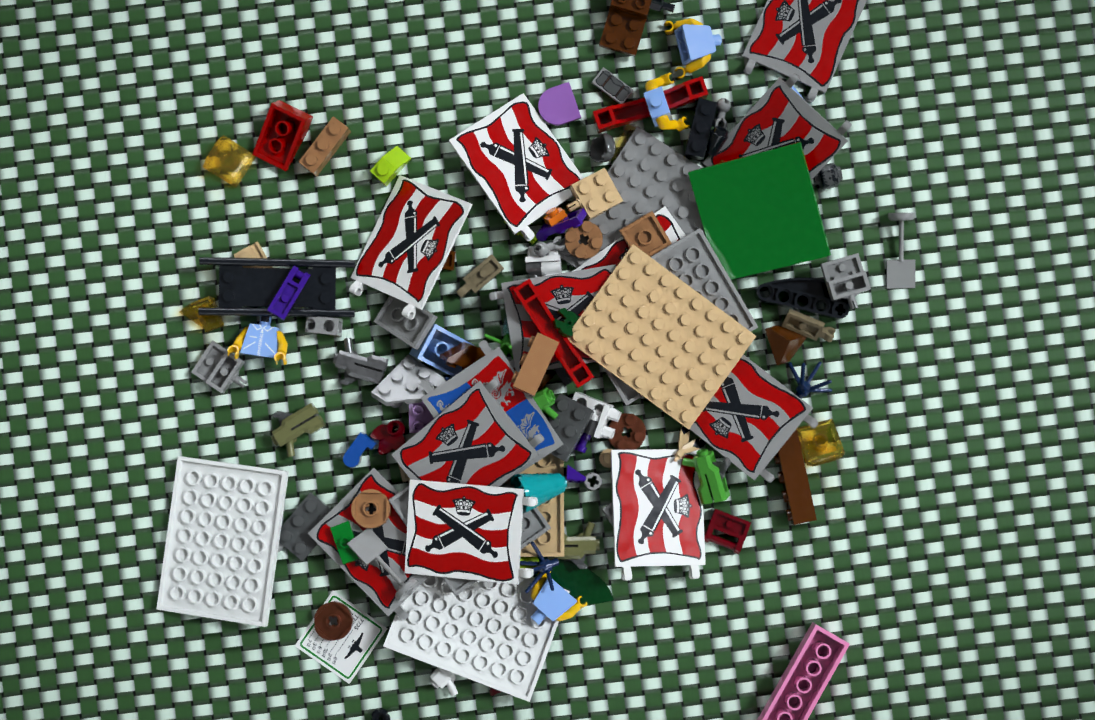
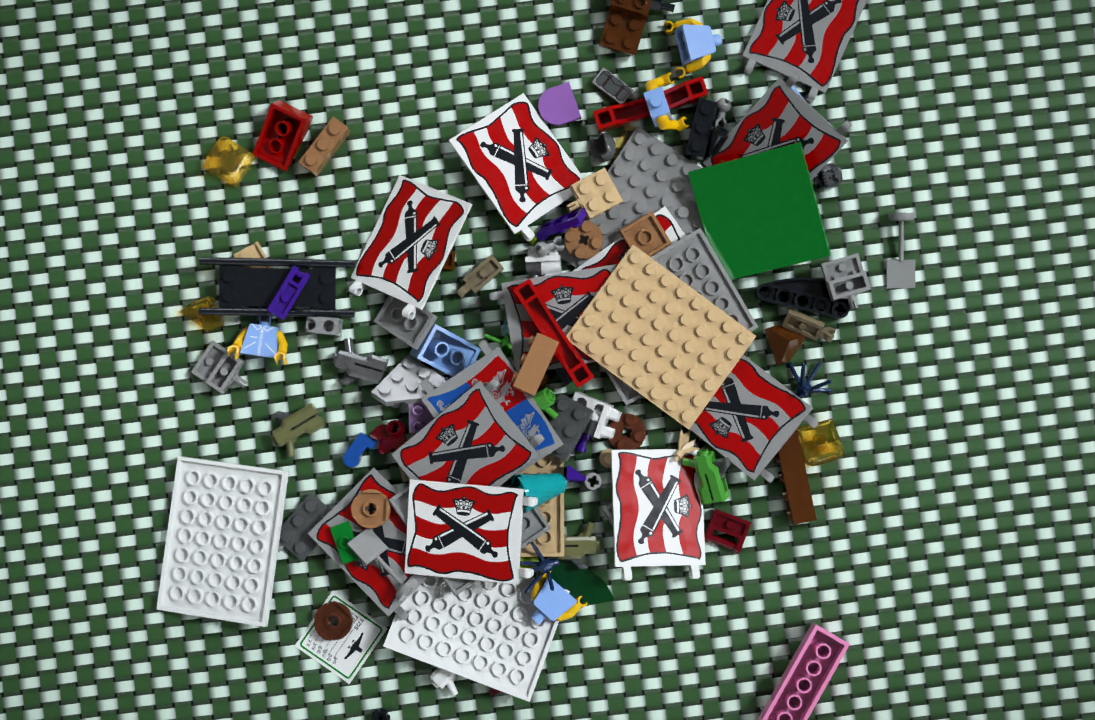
(390, 165): lime slope -> none
(462, 355): reddish brown slope -> none
(554, 216): orange plate -> none
(565, 327): dark green piece -> none

